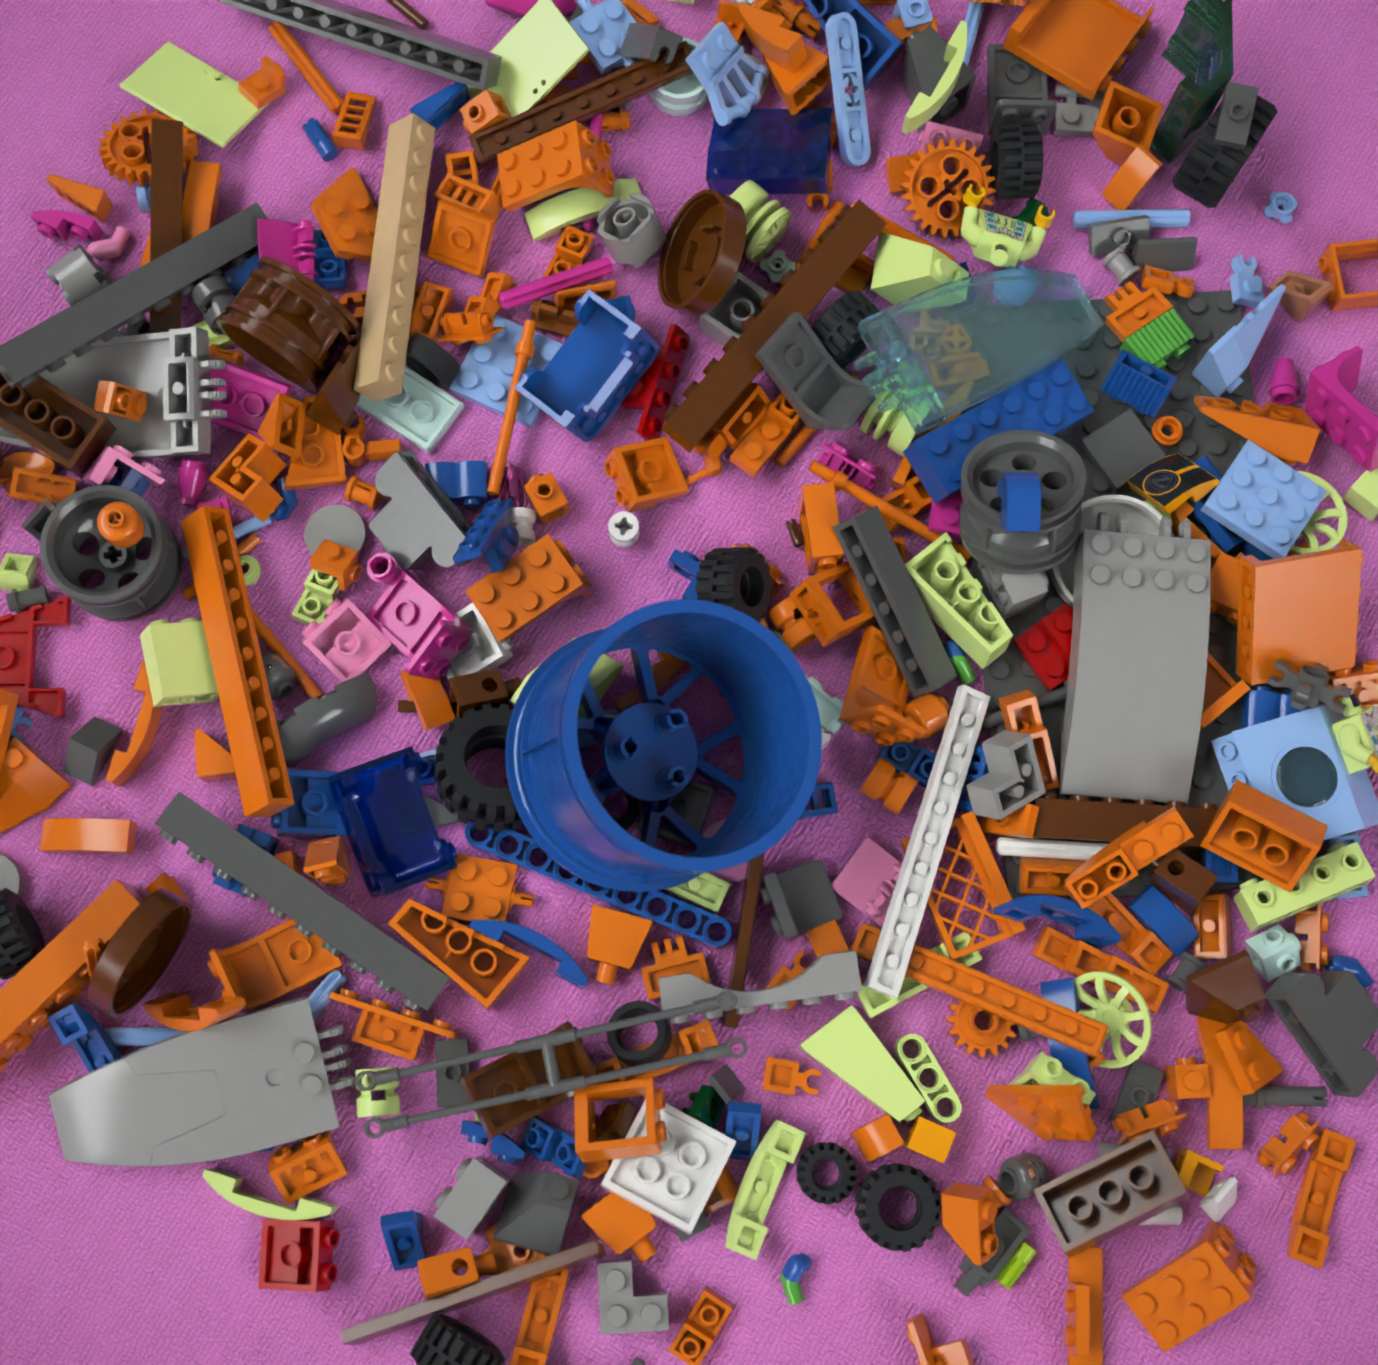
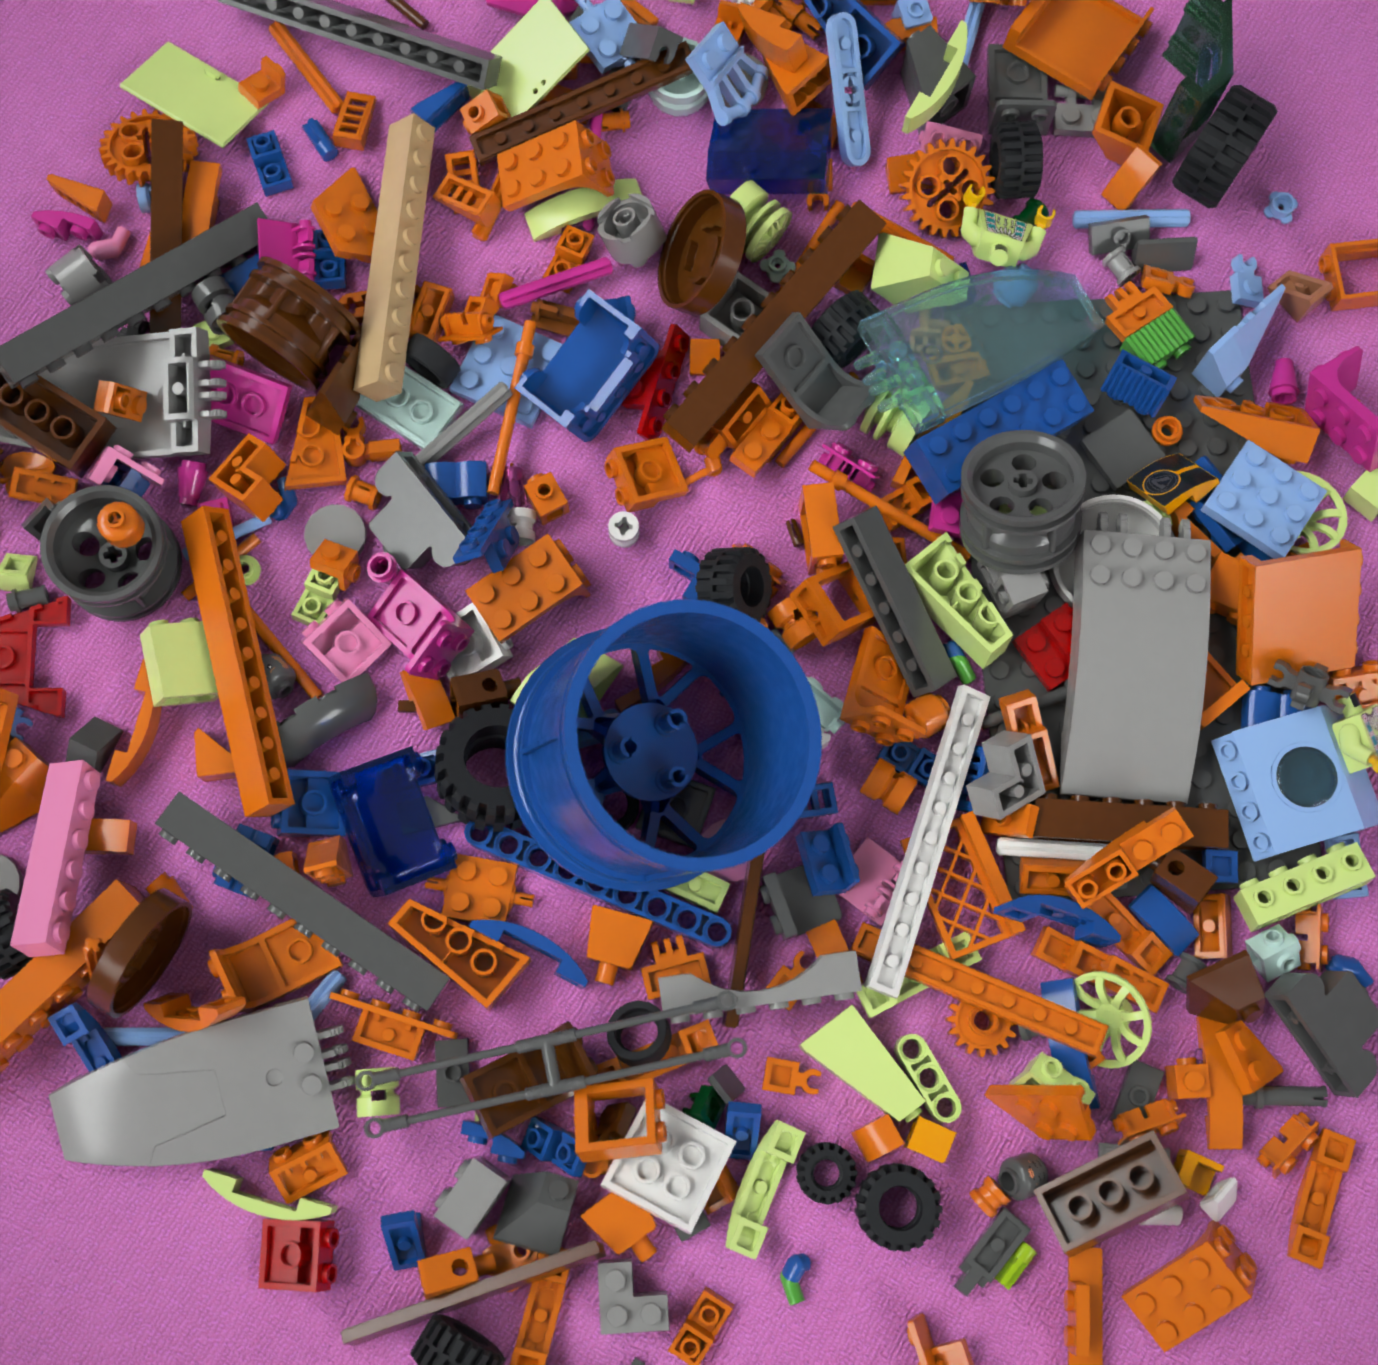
(56, 859): none -> bright pink brick
(270, 163): none -> blue slope
(284, 425): orange slope -> none
(461, 237): orange tile -> none
(465, 424): none -> light grey axle
(567, 298): orange slope -> none
(701, 353): none -> orange slope
(828, 860): none -> blue bracket
(970, 1220): orange slope -> none
(1020, 501): blue brick -> none
(1235, 115): dark grey plate -> none
(1264, 836): orange slope -> none

